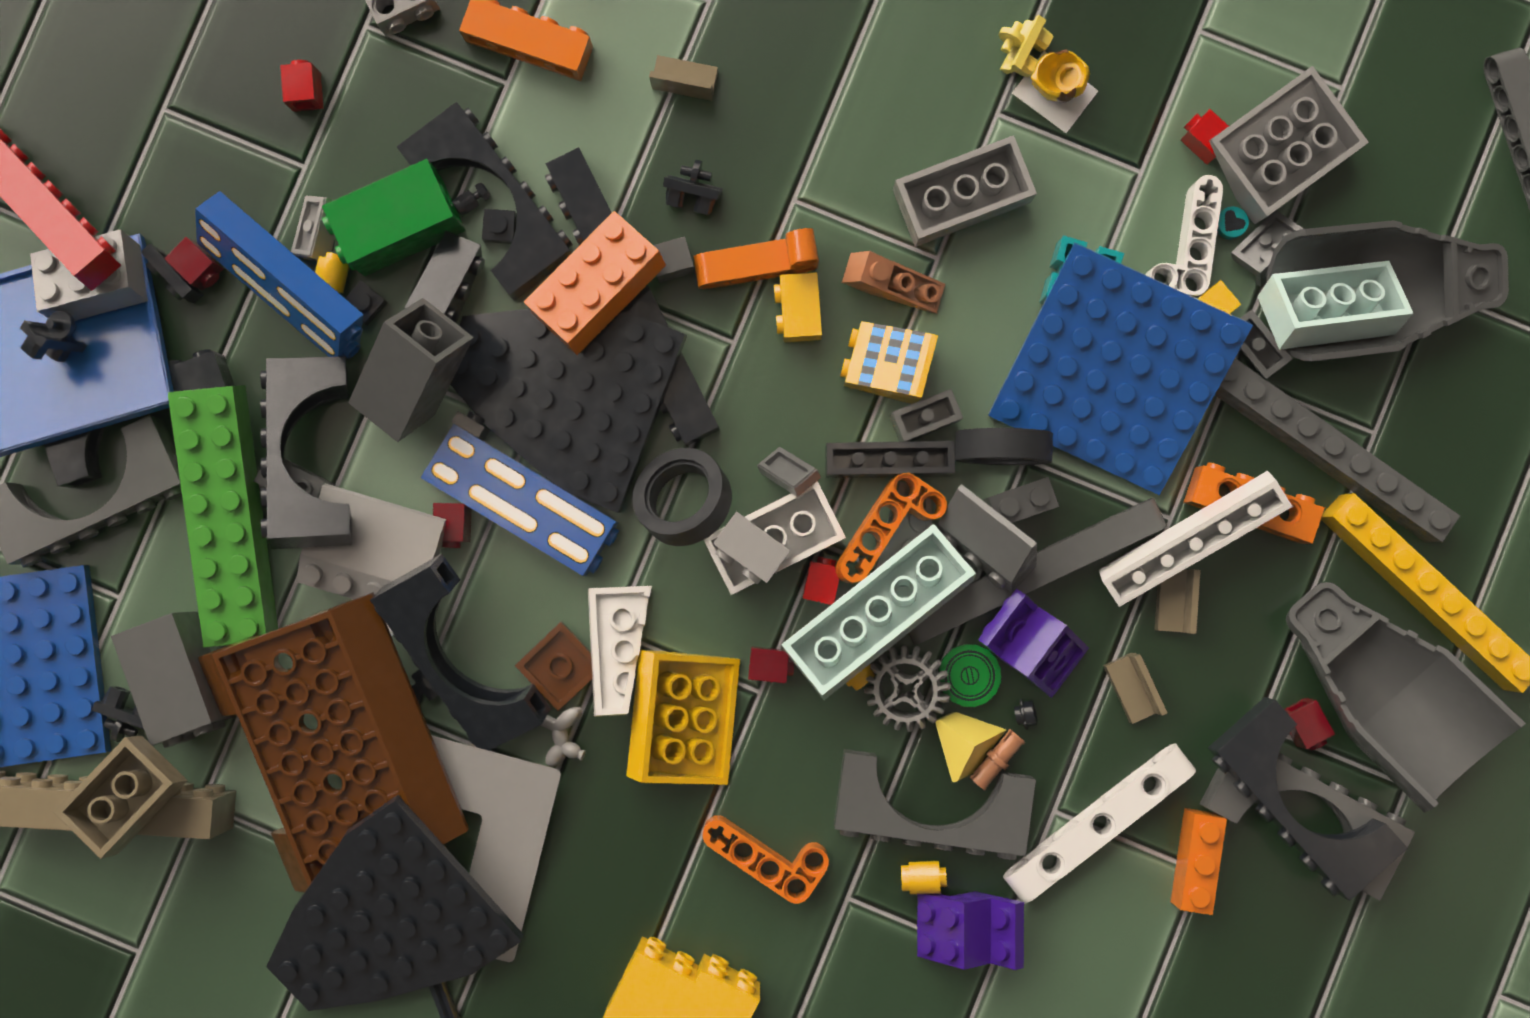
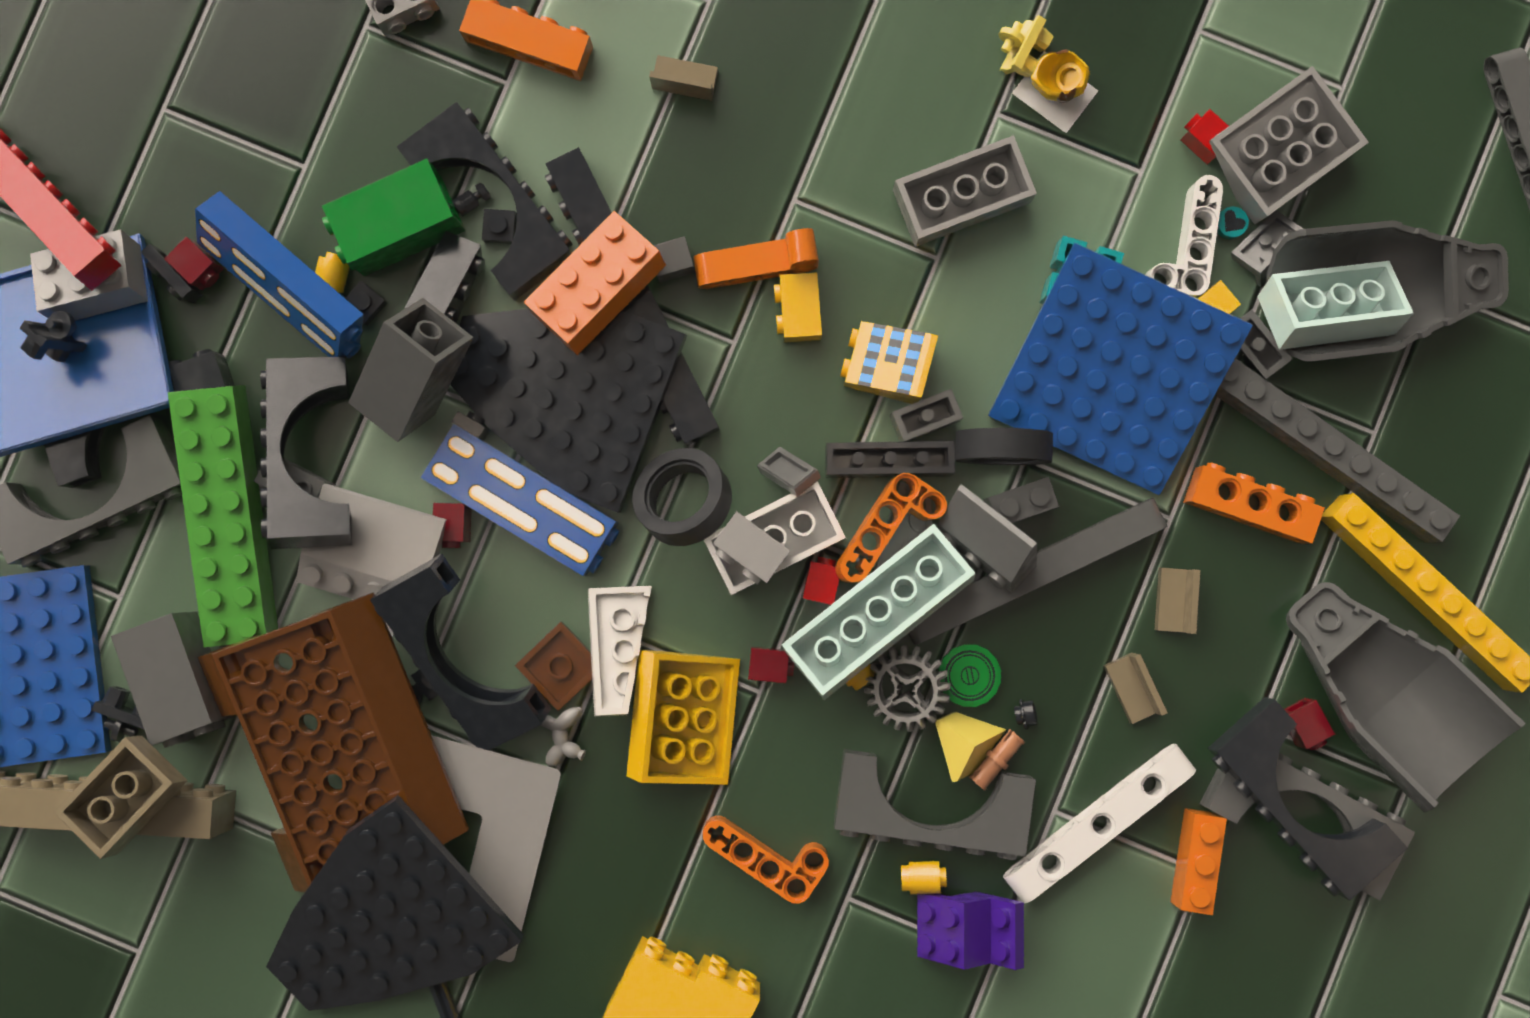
(301, 86): red brick -> none
(311, 235): light grey slope -> none
(678, 187): black hips -> none
(892, 281): nougat slope -> none
(1033, 643): dark purple bracket -> none
(1194, 538): white brick -> none

